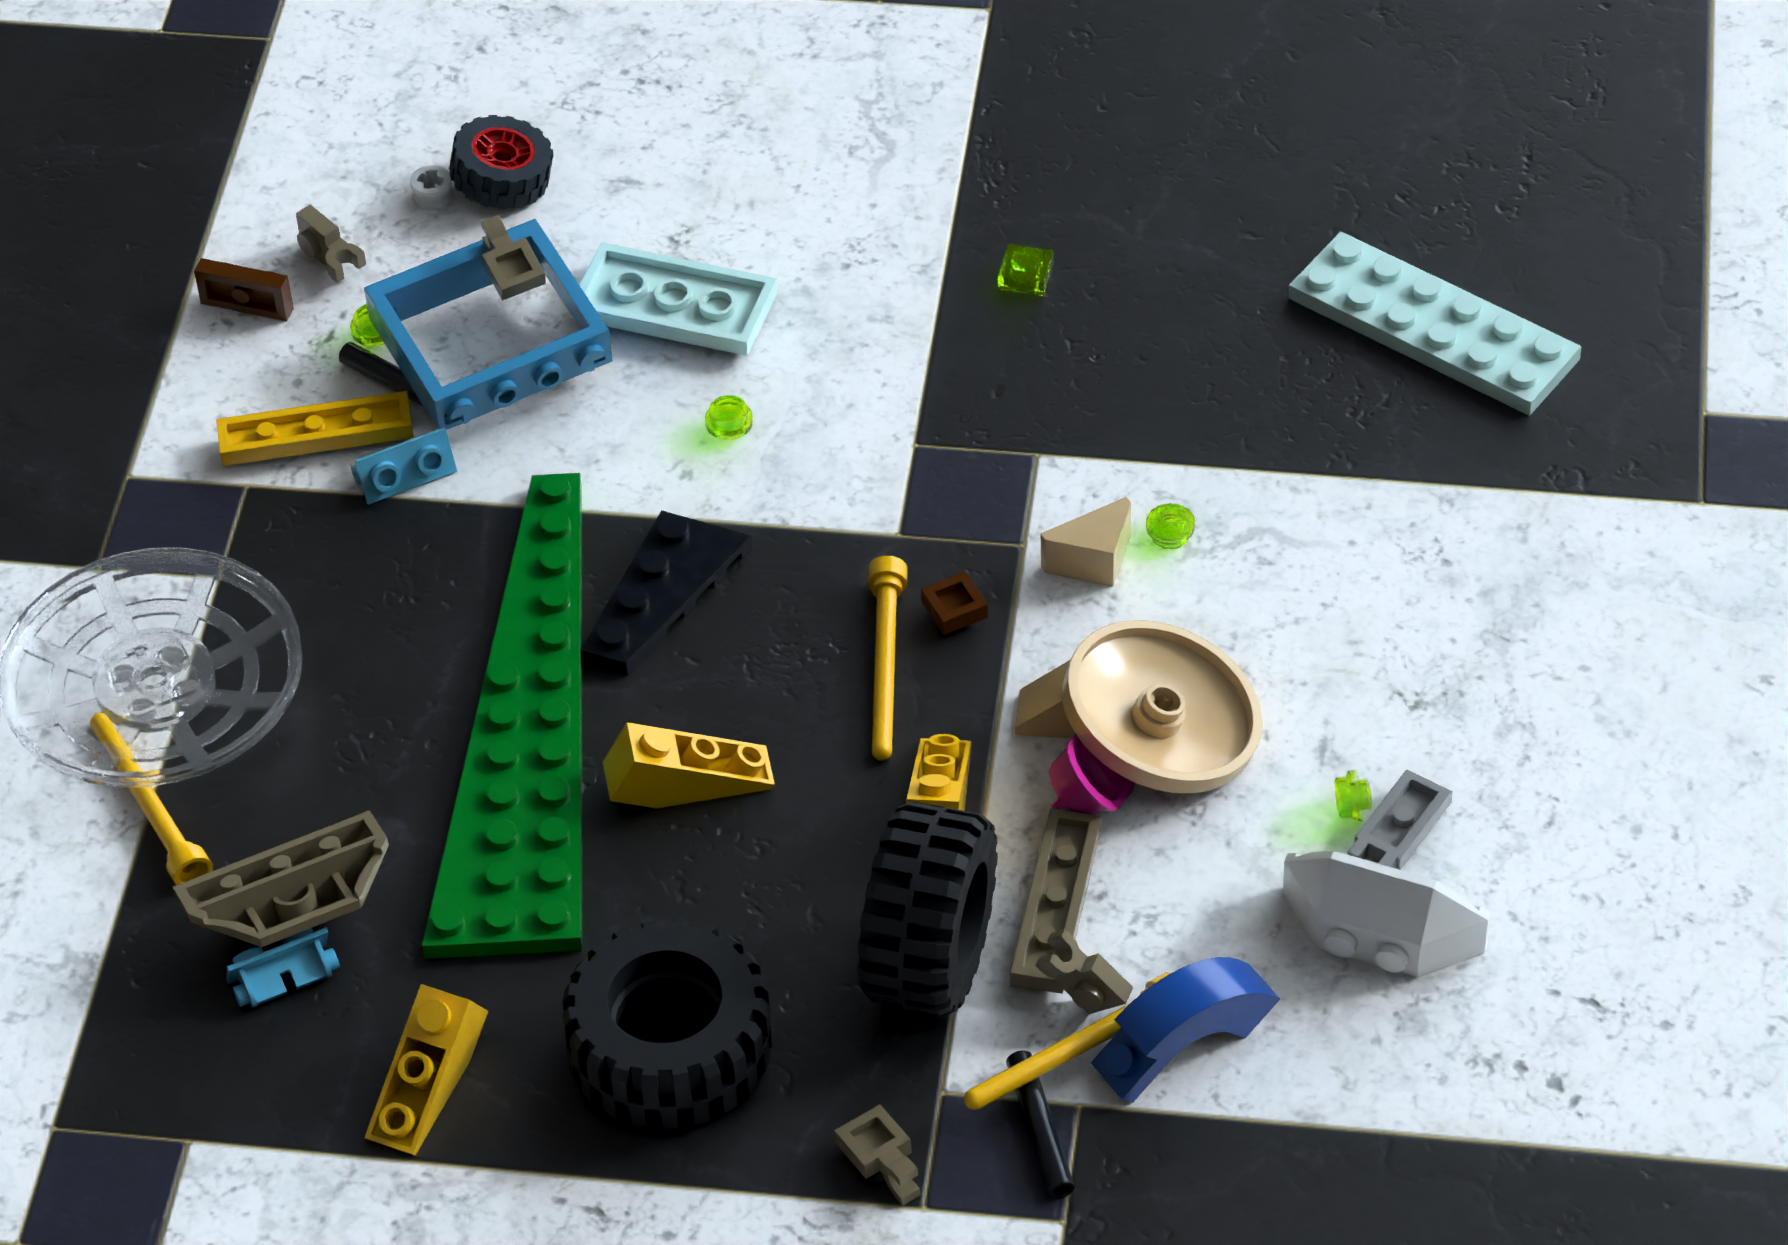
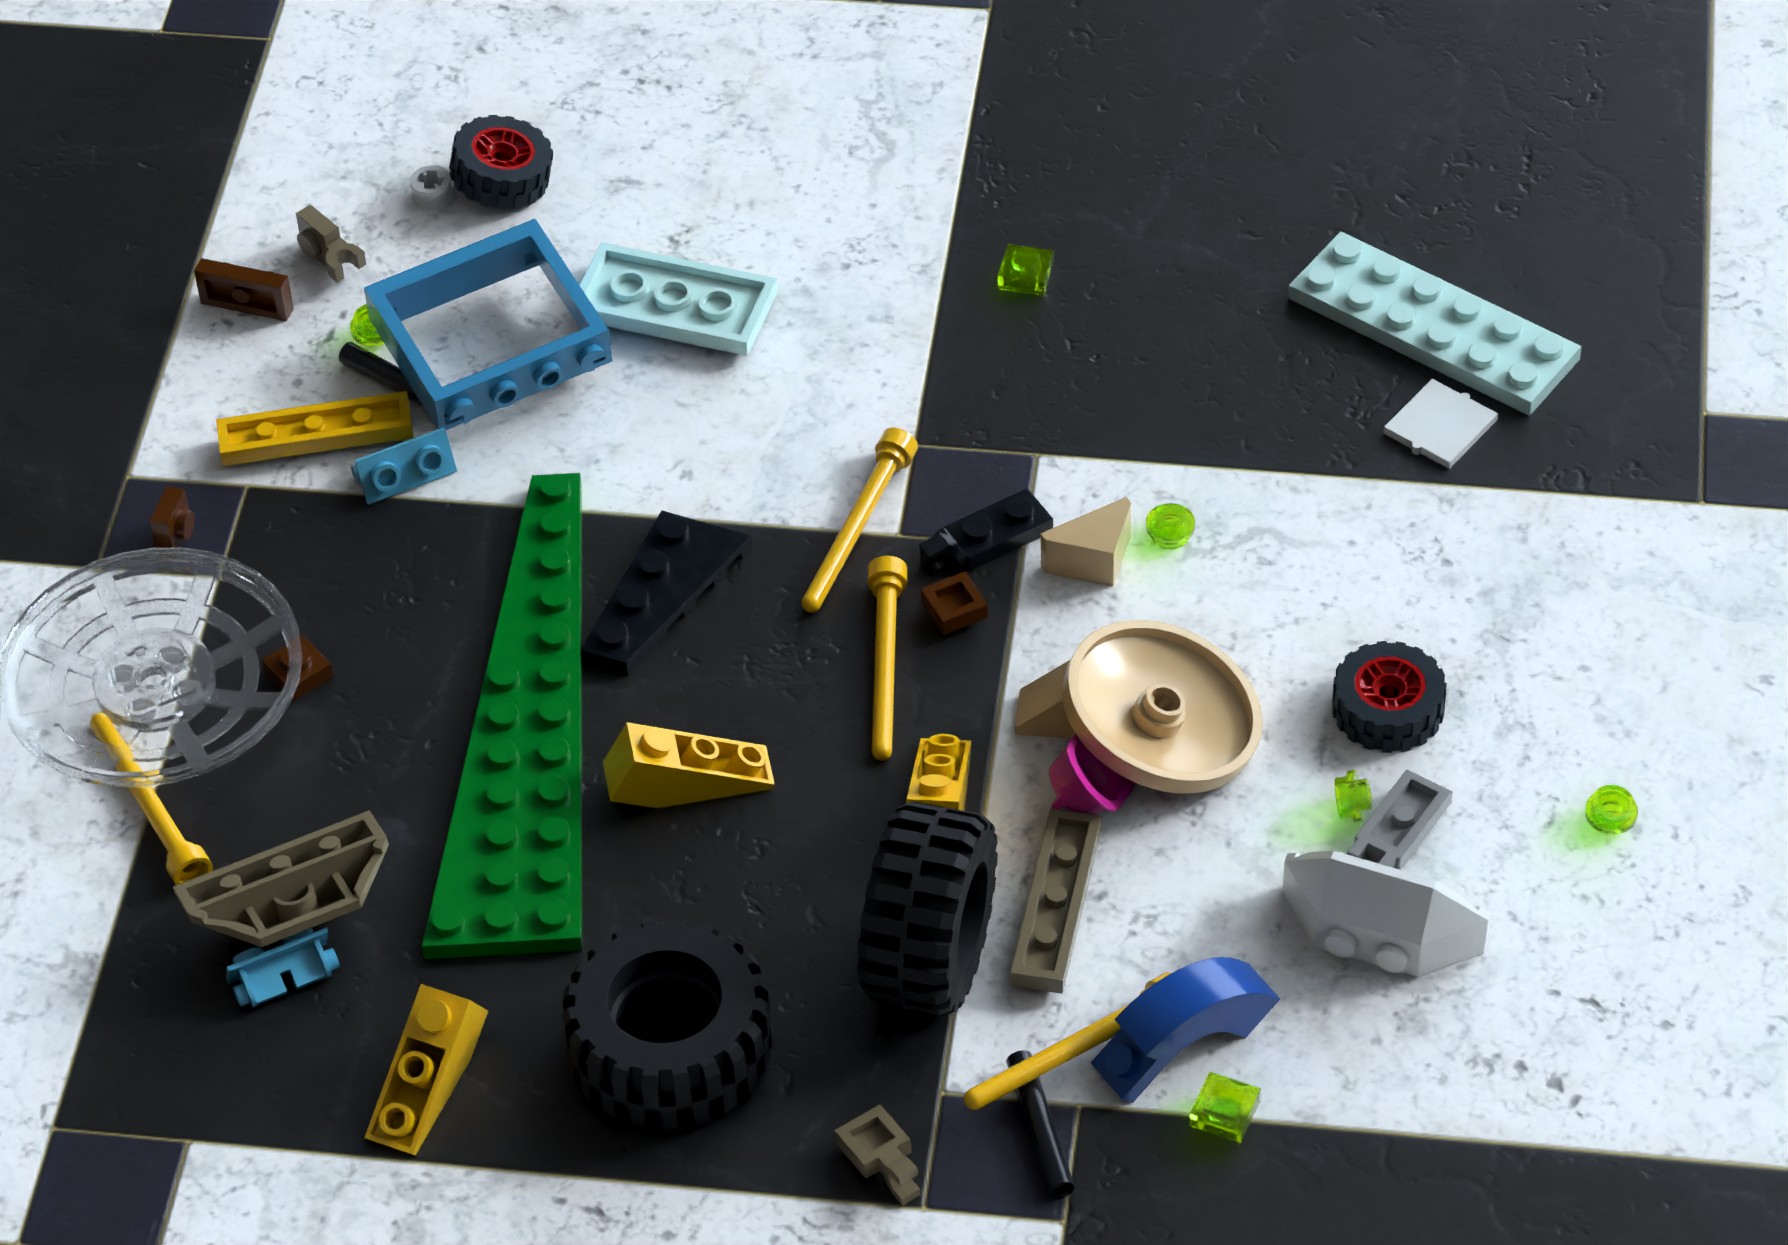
(172, 519): none -> reddish brown plate
(314, 669): none -> reddish brown plate
(508, 263): dark tan plate -> none
(728, 418): clear neon green plate -> none
(893, 453): none -> yellow piece
(986, 534): none -> black hinge
(1085, 978): dark tan plate -> none
(1225, 1107): none -> clear neon green plate
(1389, 696): none -> black wheel
(1440, 423): none -> white piece
(1614, 800): none -> clear neon green plate

